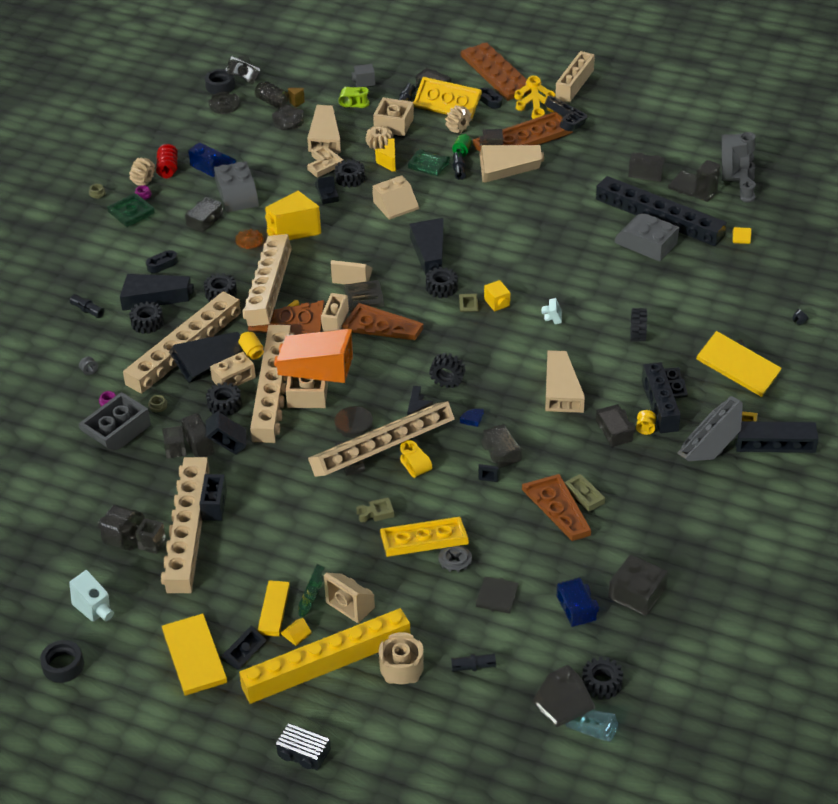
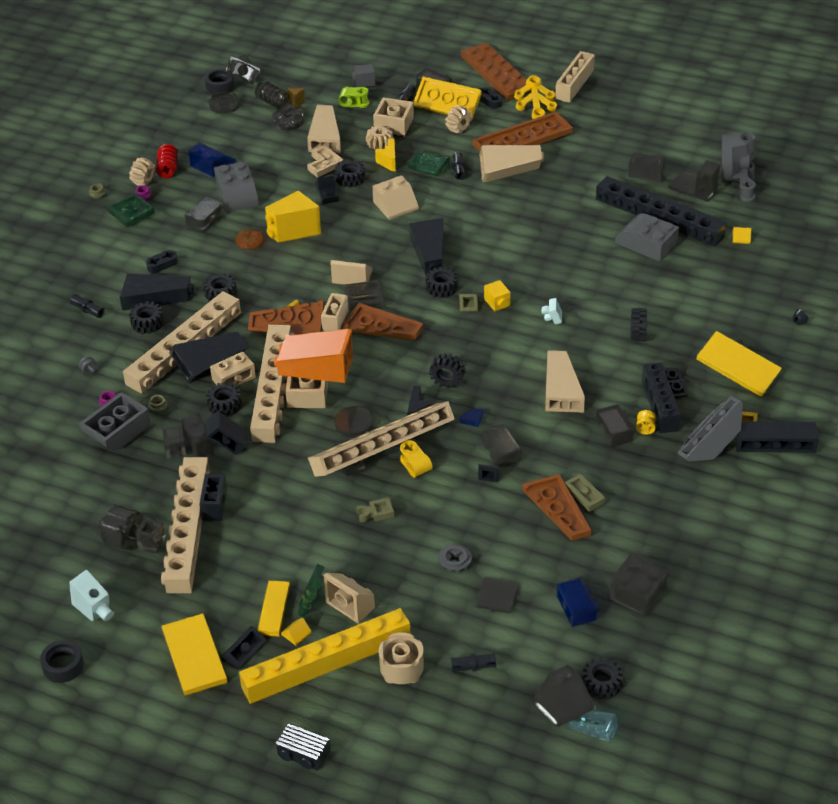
(251, 345): yellow brick -> none
(267, 280): tan brick -> none
(423, 536): yellow tile -> none
(462, 144): green brick -> none
(491, 137): clear smoke brick -> none
(572, 117): black beam -> none

